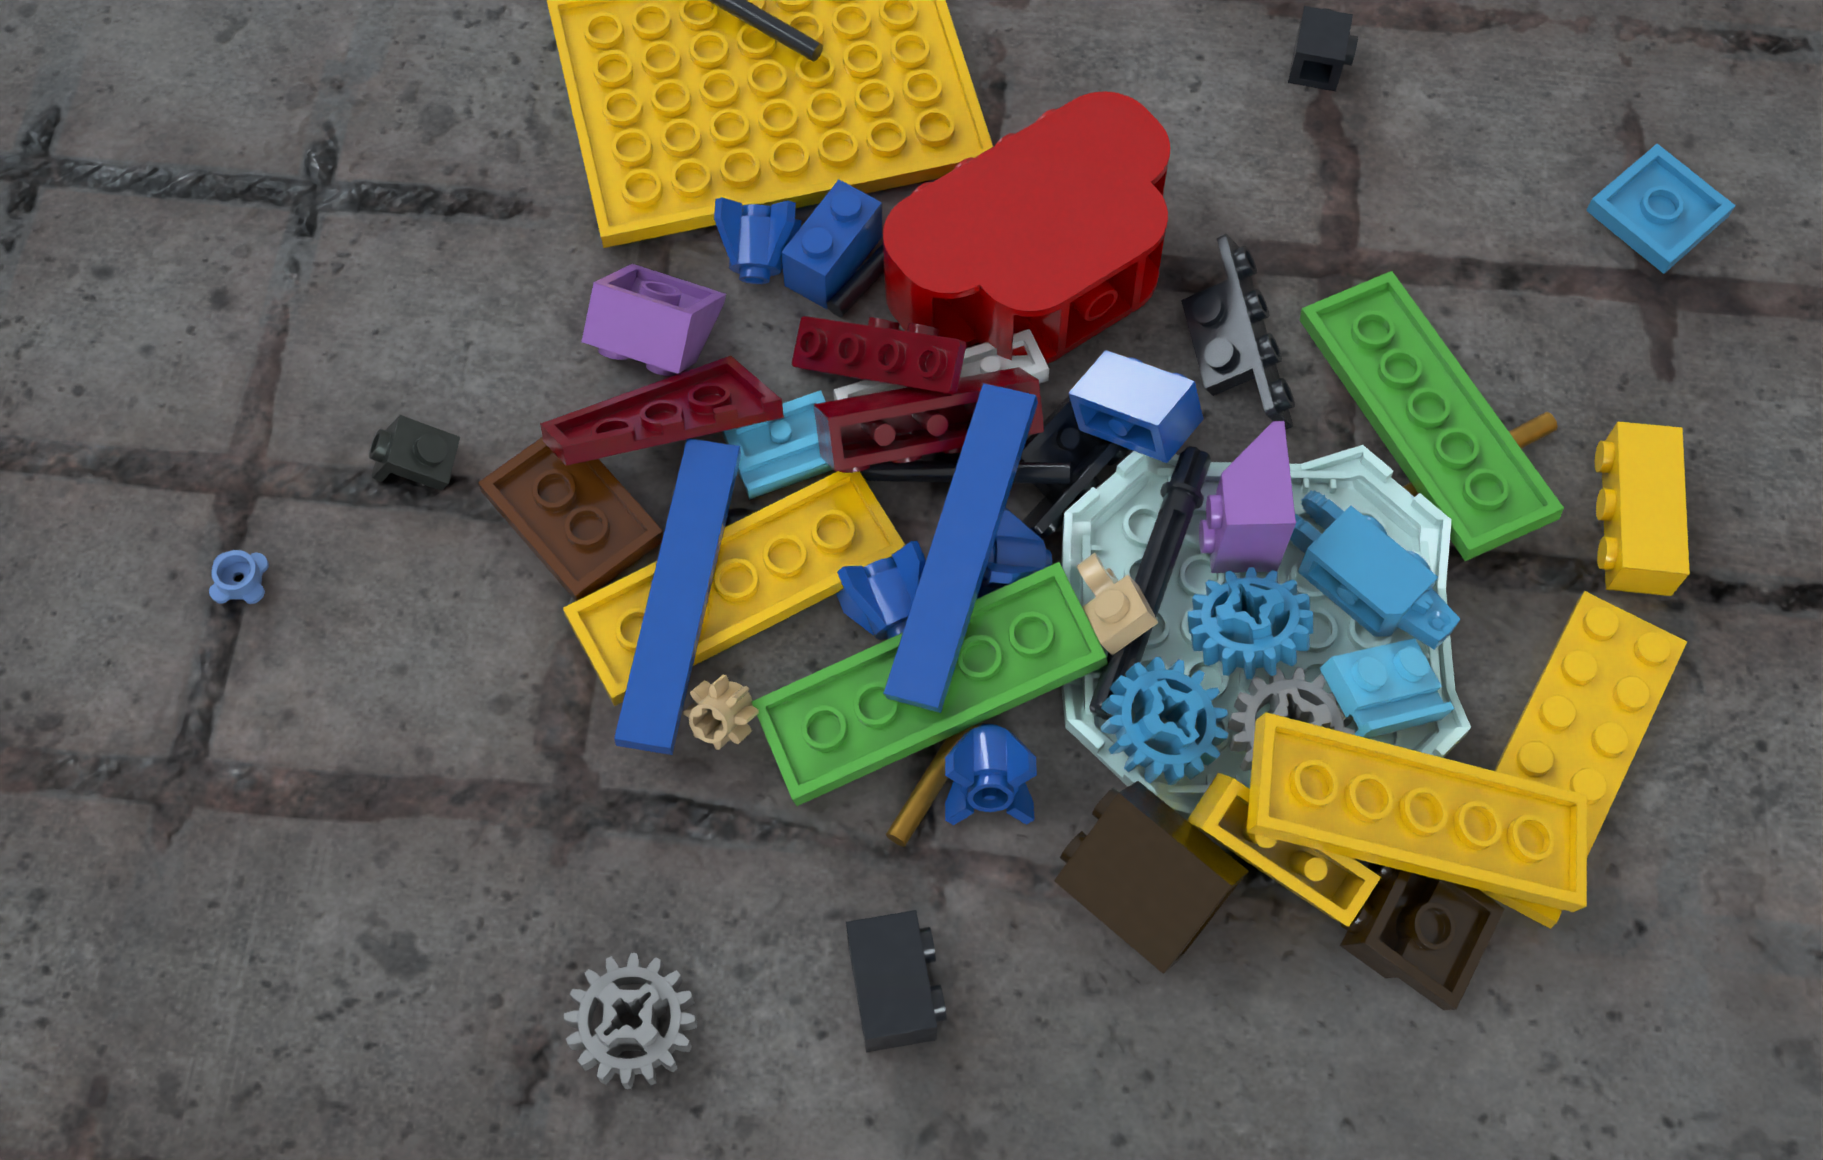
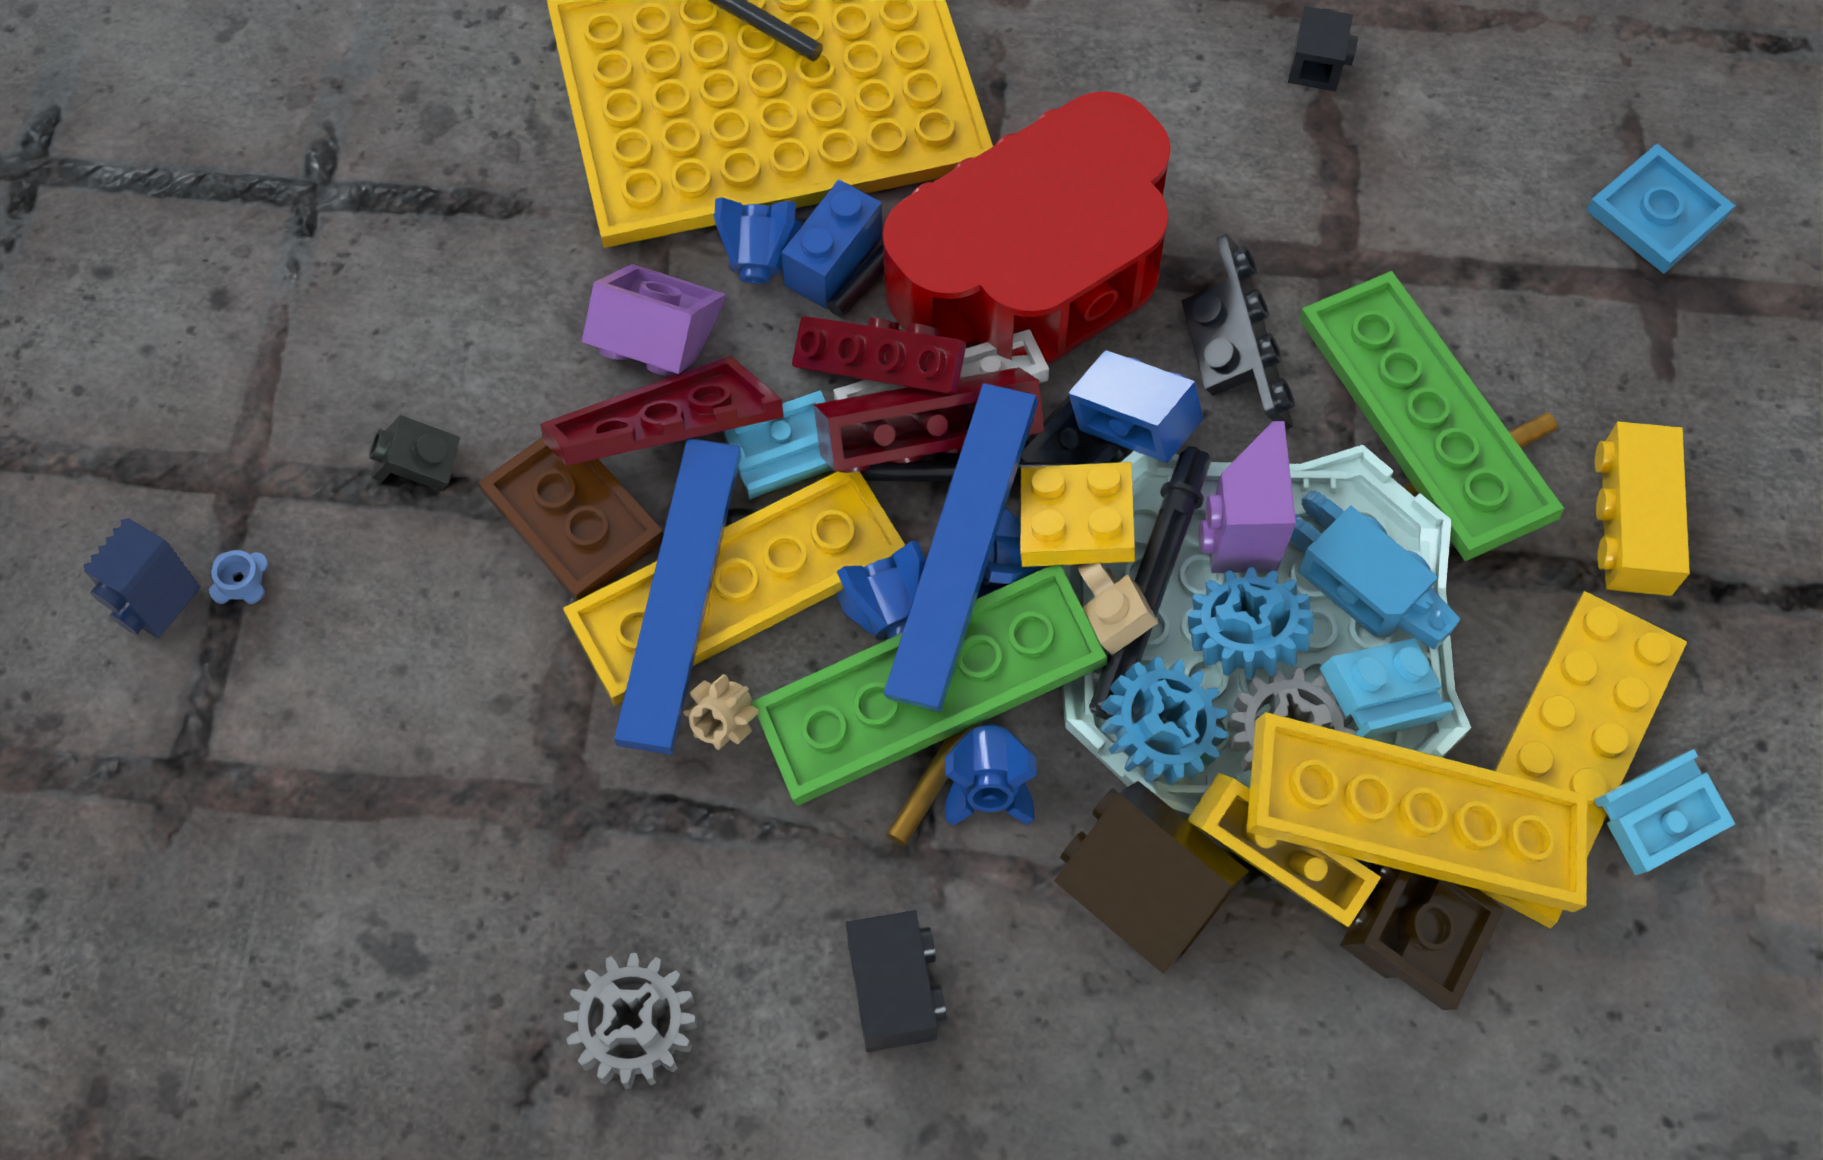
(140, 579): none -> dark blue brick
(1077, 514): none -> yellow plate
(1664, 812): none -> medium azure plate

